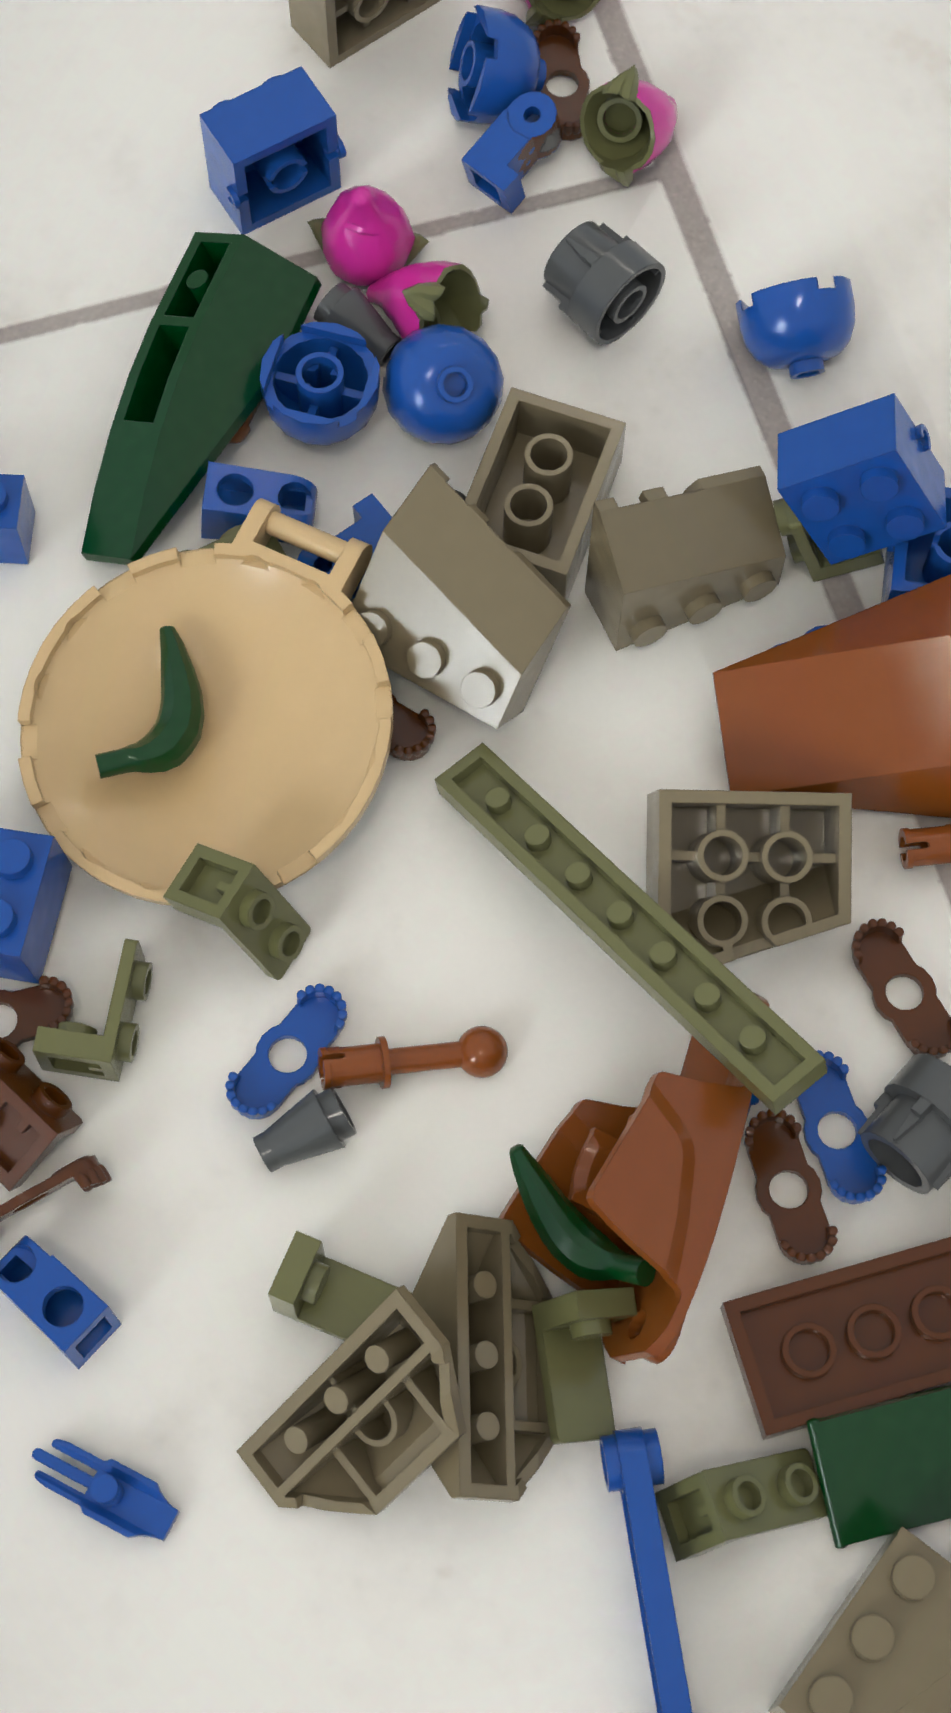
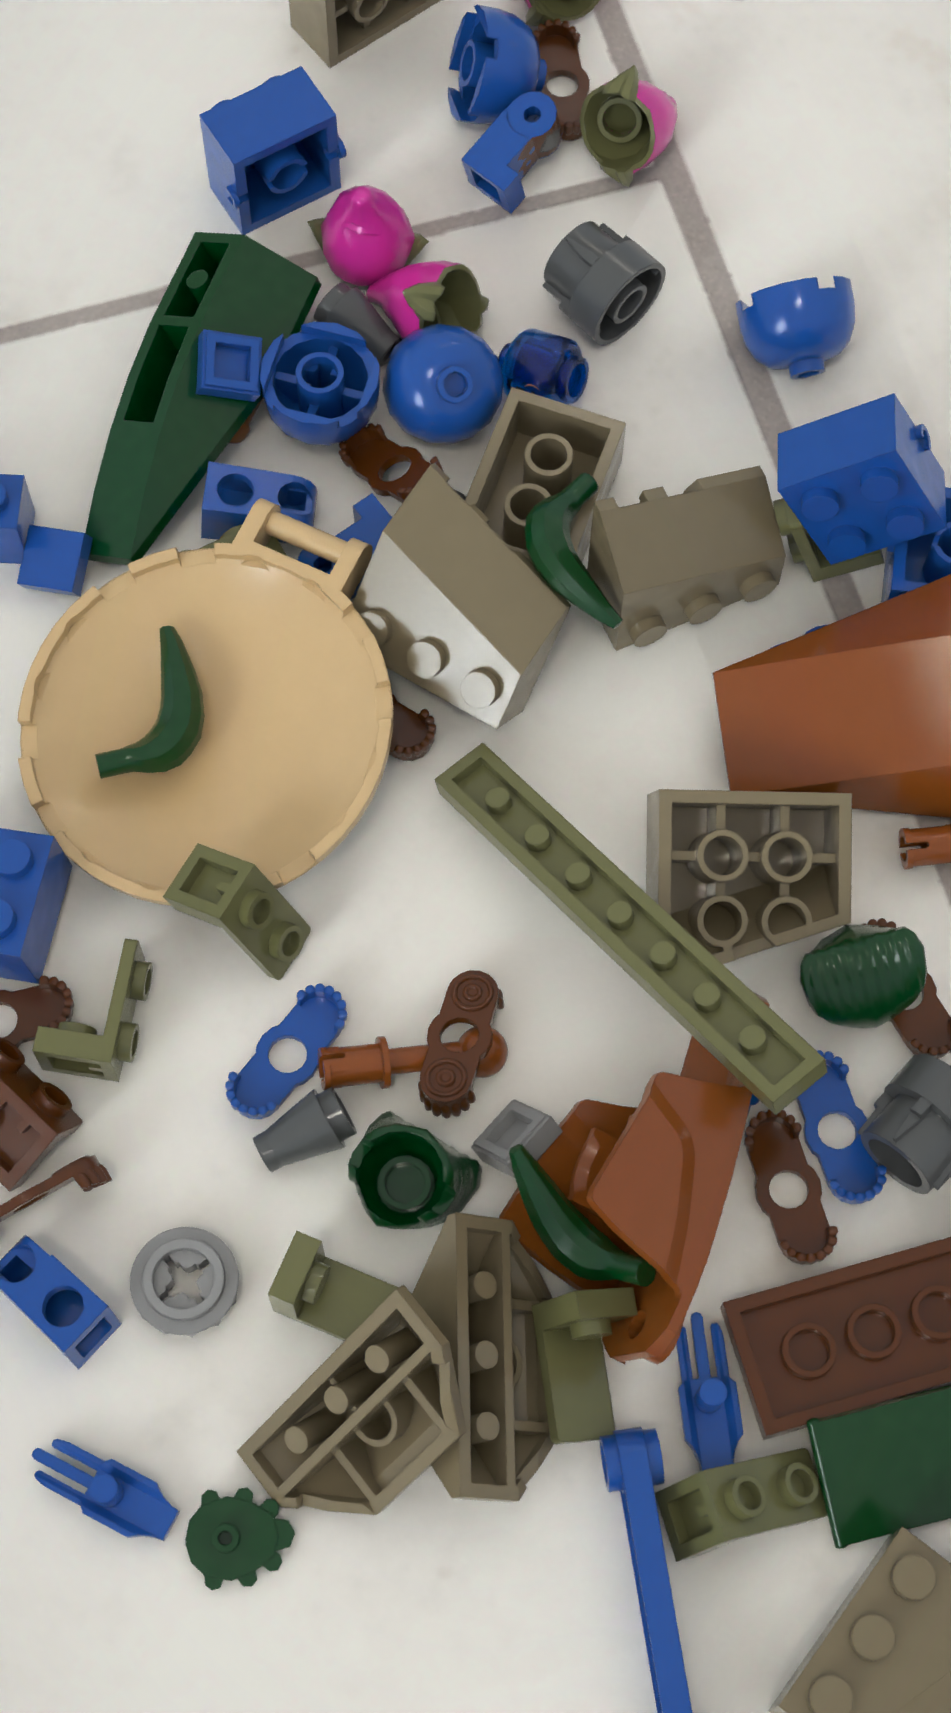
(54, 560): none -> blue tile
(190, 1250): none -> light grey gear
(229, 365): none -> blue tile
(236, 1537): none -> dark green piece
(372, 453): none -> reddish brown piece
(410, 1175): none -> dark green hair
(448, 1075): none -> reddish brown piece
(515, 1126): none -> light grey tile
(544, 366): none -> clear blue head
(554, 554): none -> dark green piece
(708, 1403): none -> blue piece
(864, 974): none -> dark green hair

